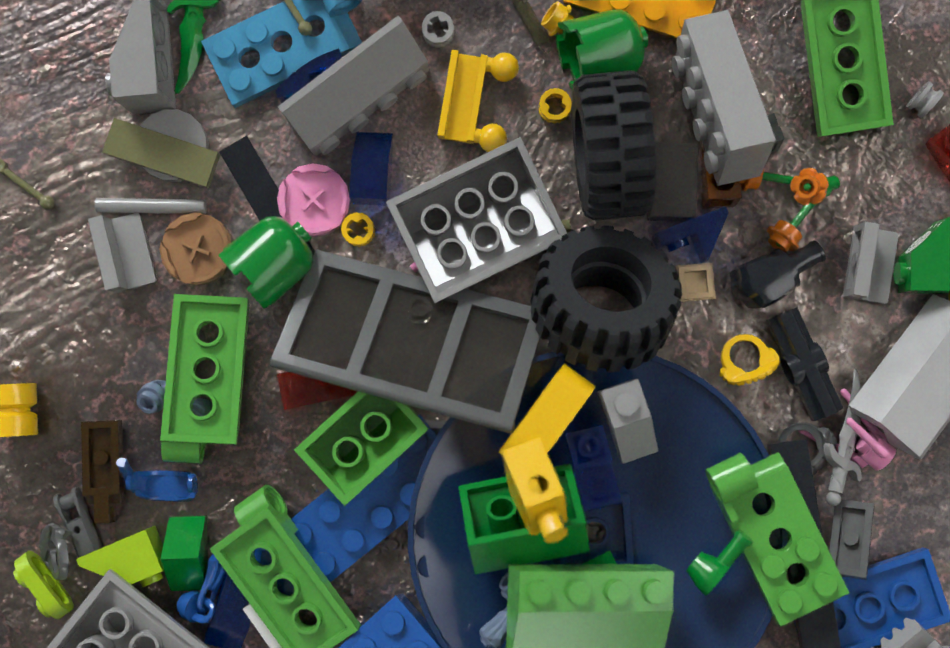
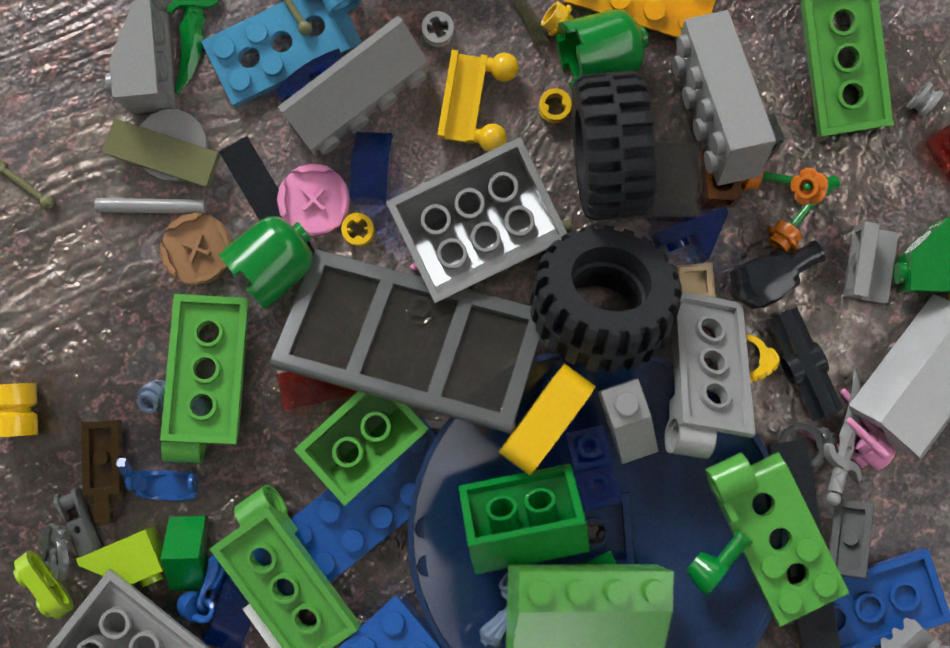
(122, 252): light grey panel -> none
(537, 499): yellow torso -> none
(692, 414): none -> light grey hinge

